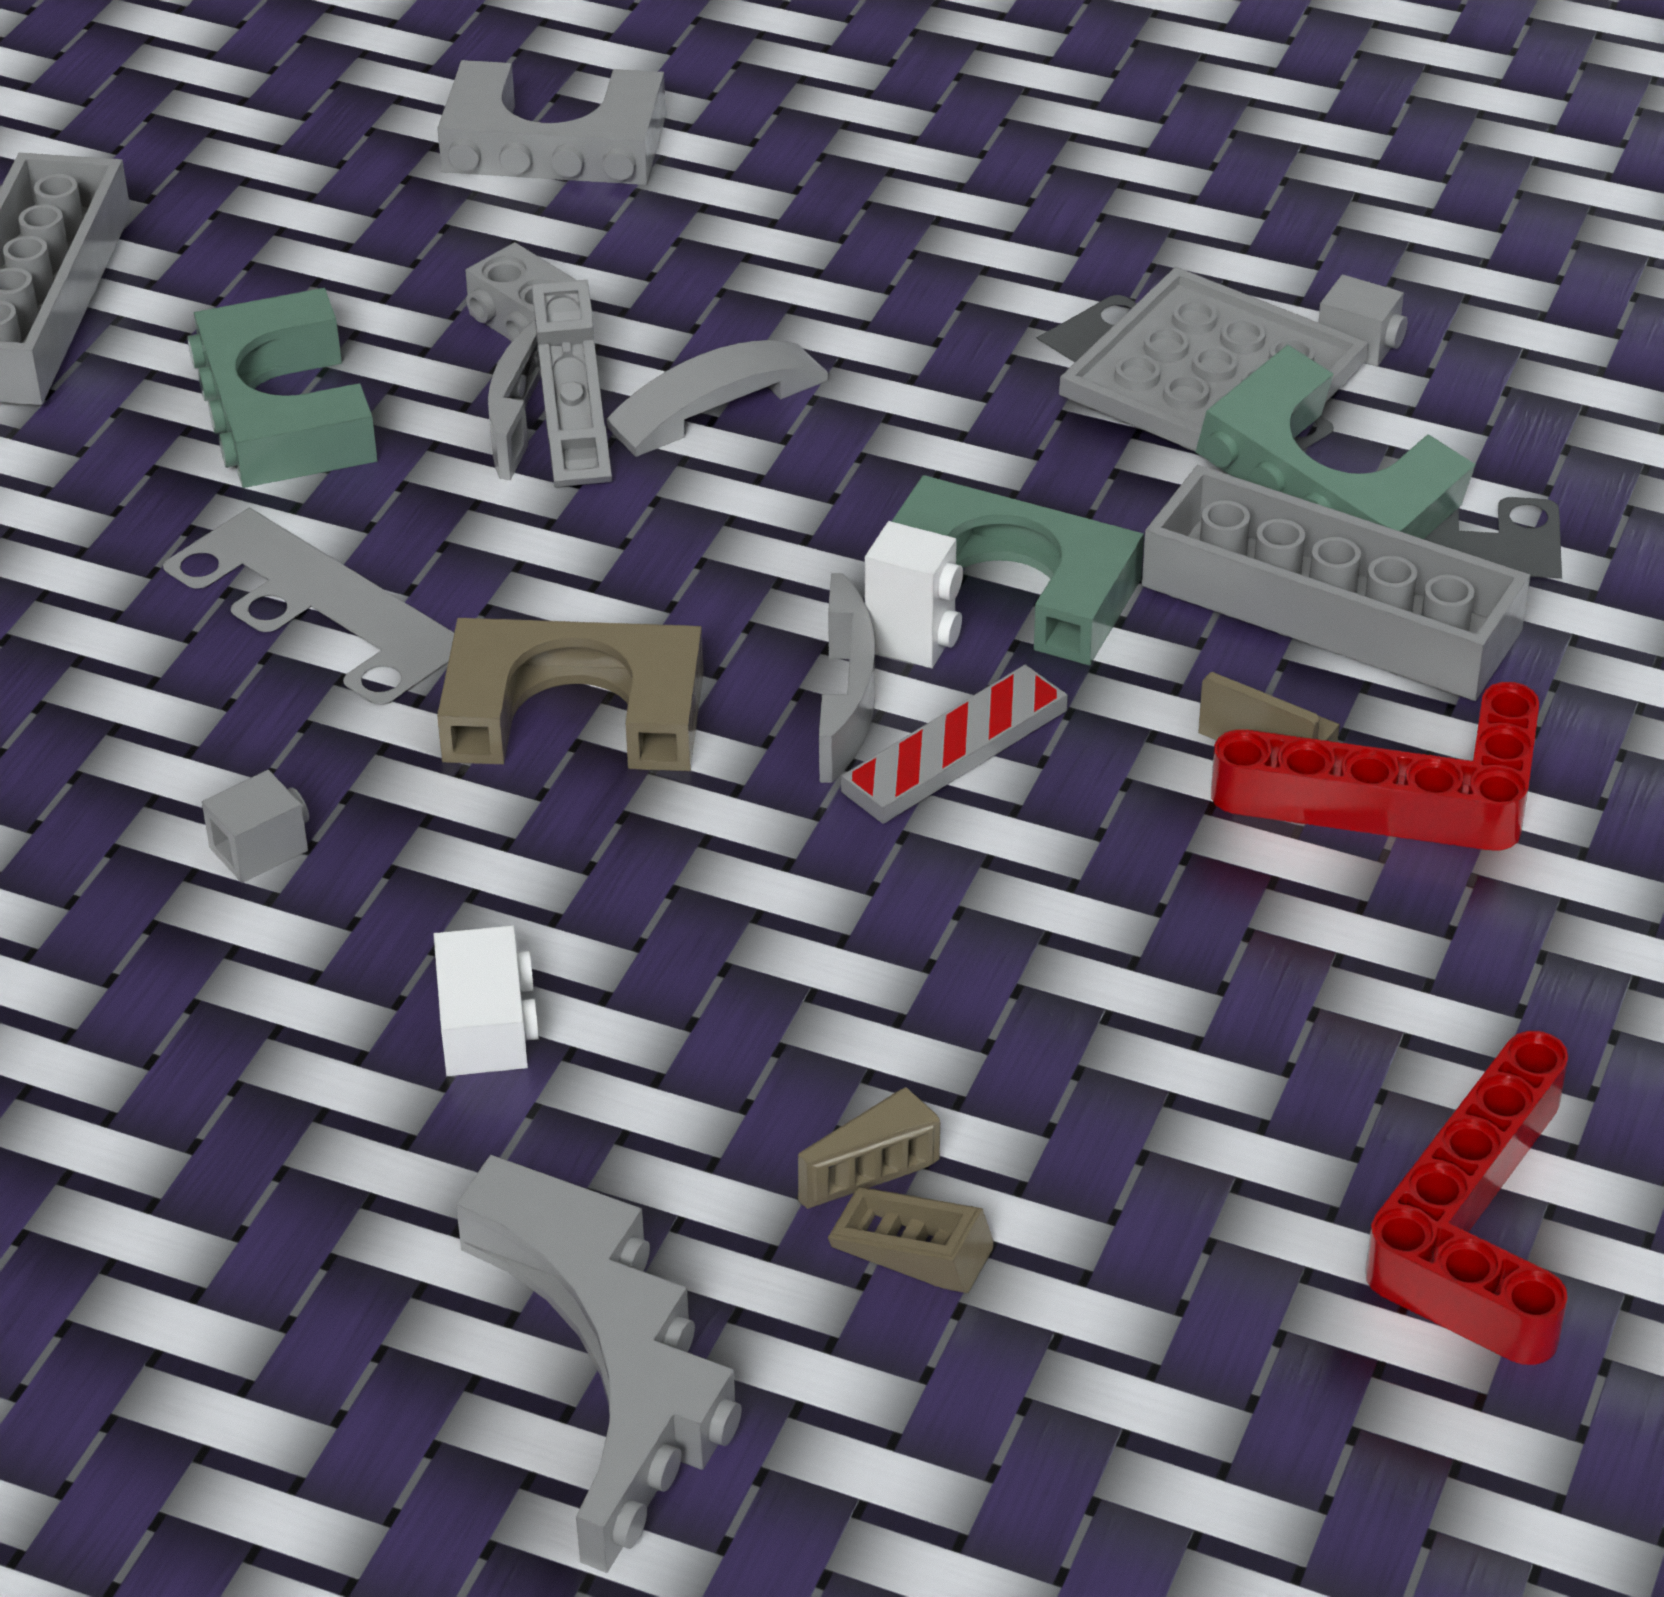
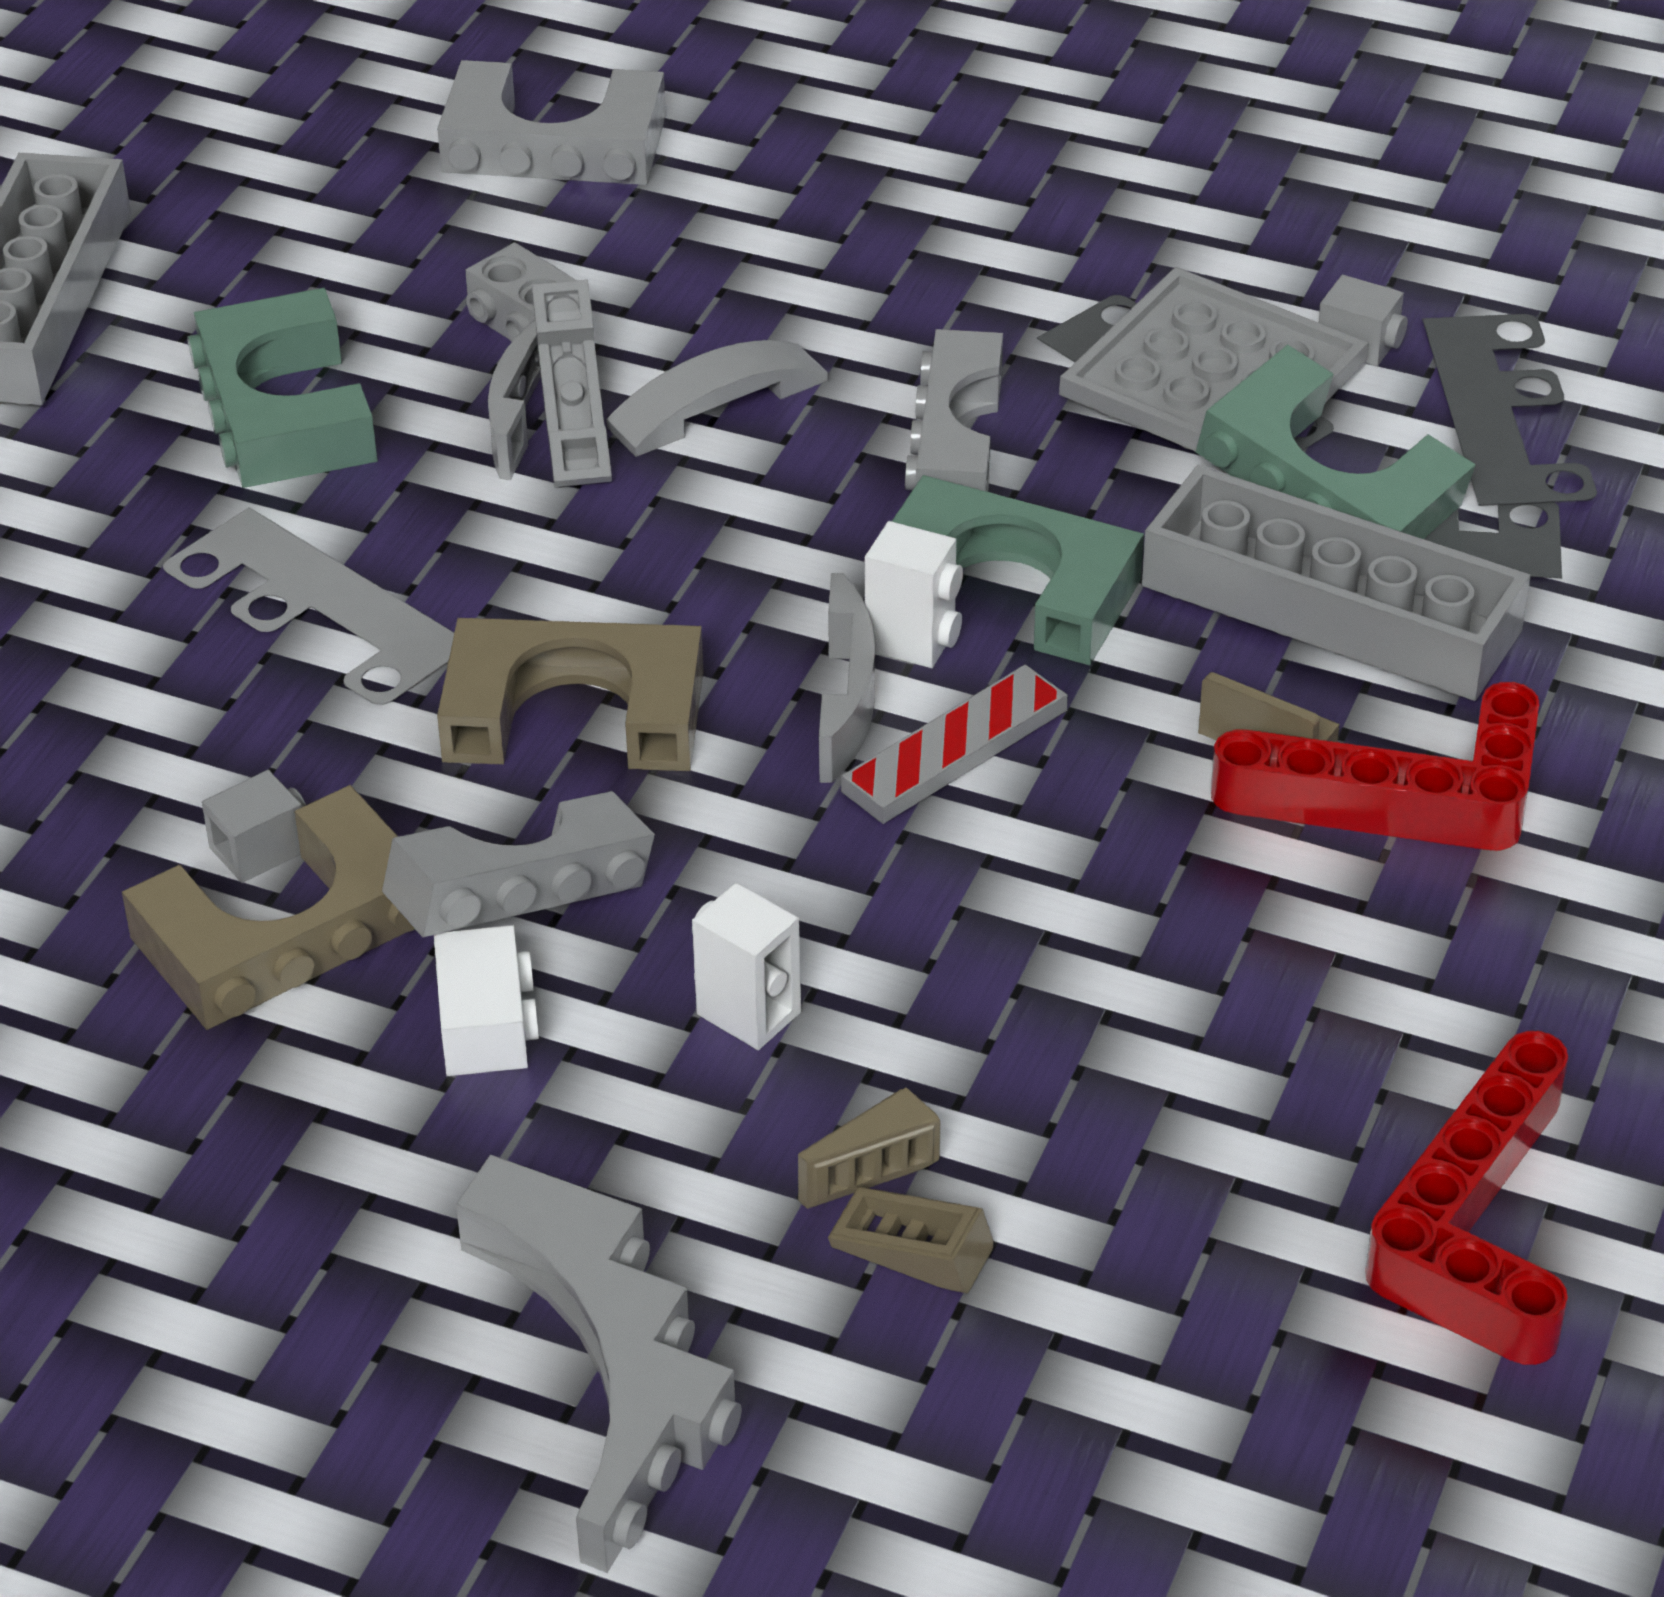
(235, 963): none -> dark tan arch
(458, 882): none -> light grey arch
(746, 965): none -> white brick
(962, 385): none -> light grey arch
(1482, 409): none -> dark grey piece

